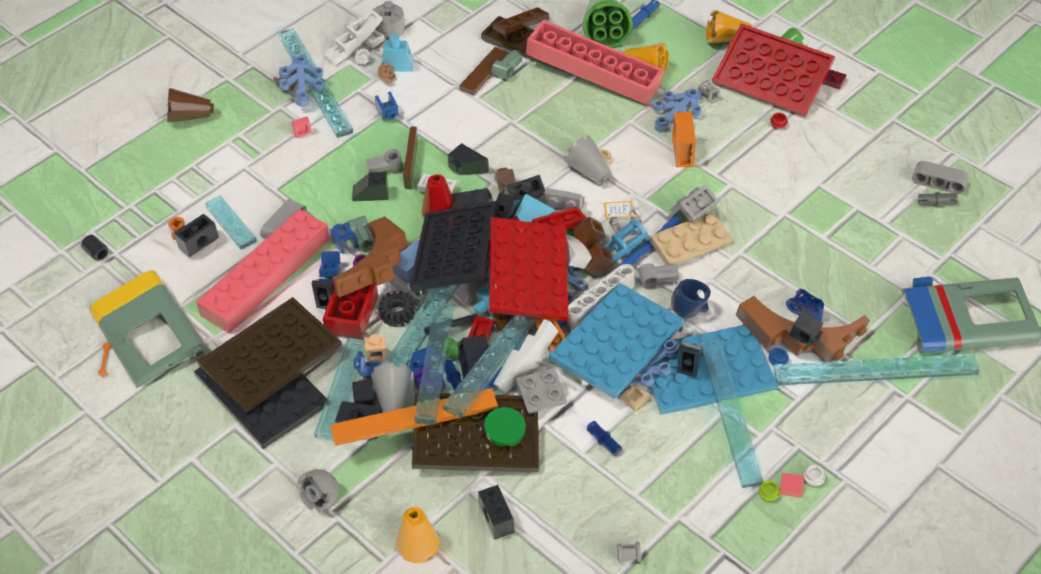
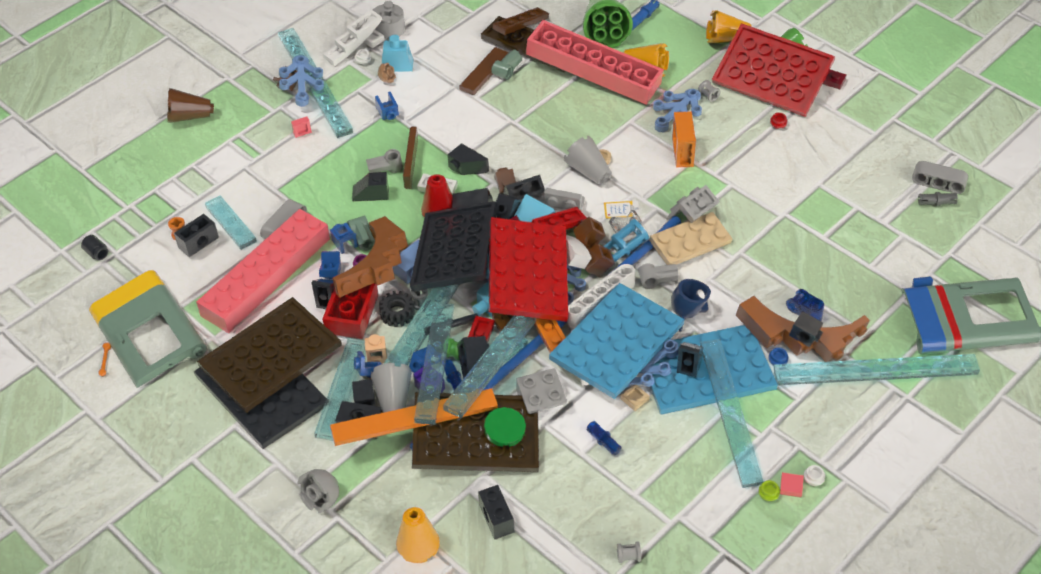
(522, 361): white slope -> none

